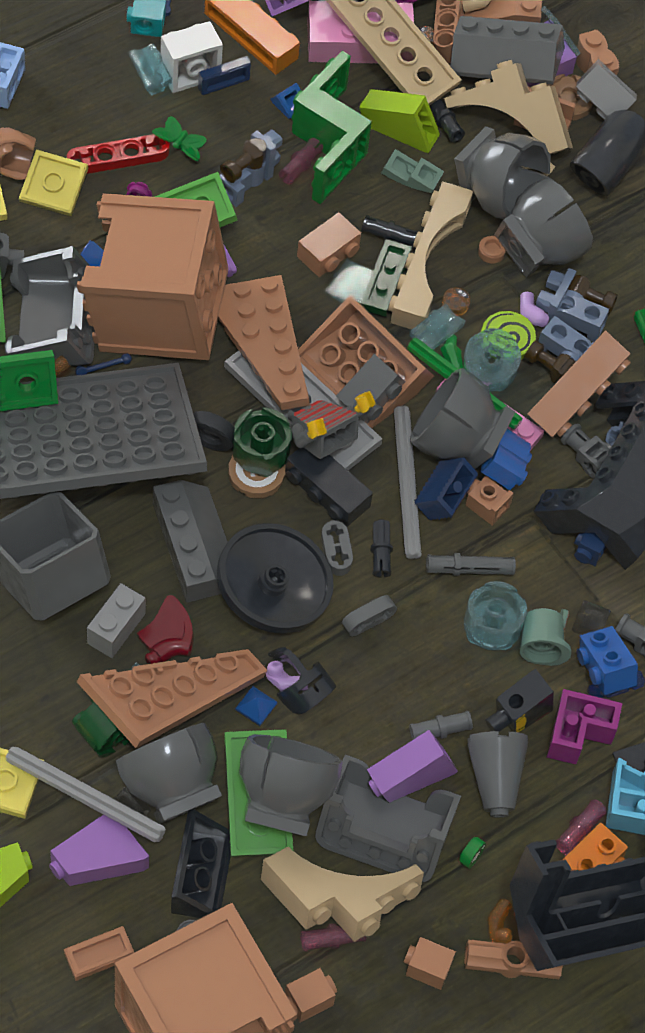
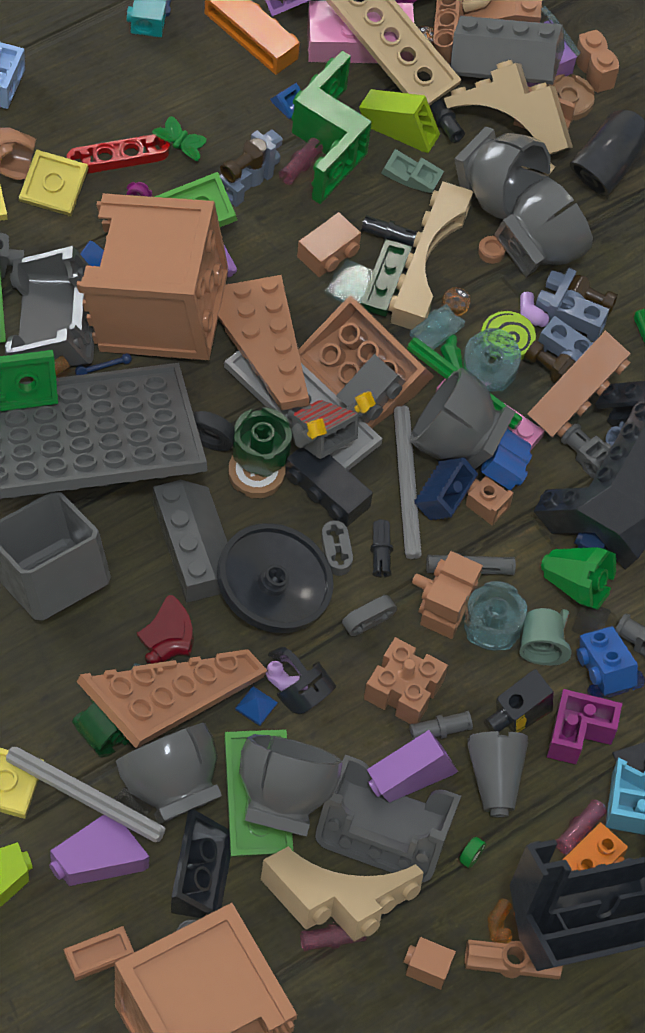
(116, 620): light grey brick -> none
(151, 68): clear light blue hips -> none
(189, 52): white brick -> none
(224, 75): dark blue tile -> none
(311, 994): nougat brick -> none
(405, 681): none -> nougat brick
(448, 594): none -> nougat brick
(581, 573): none -> green cone
(605, 90): light grey brick -> none

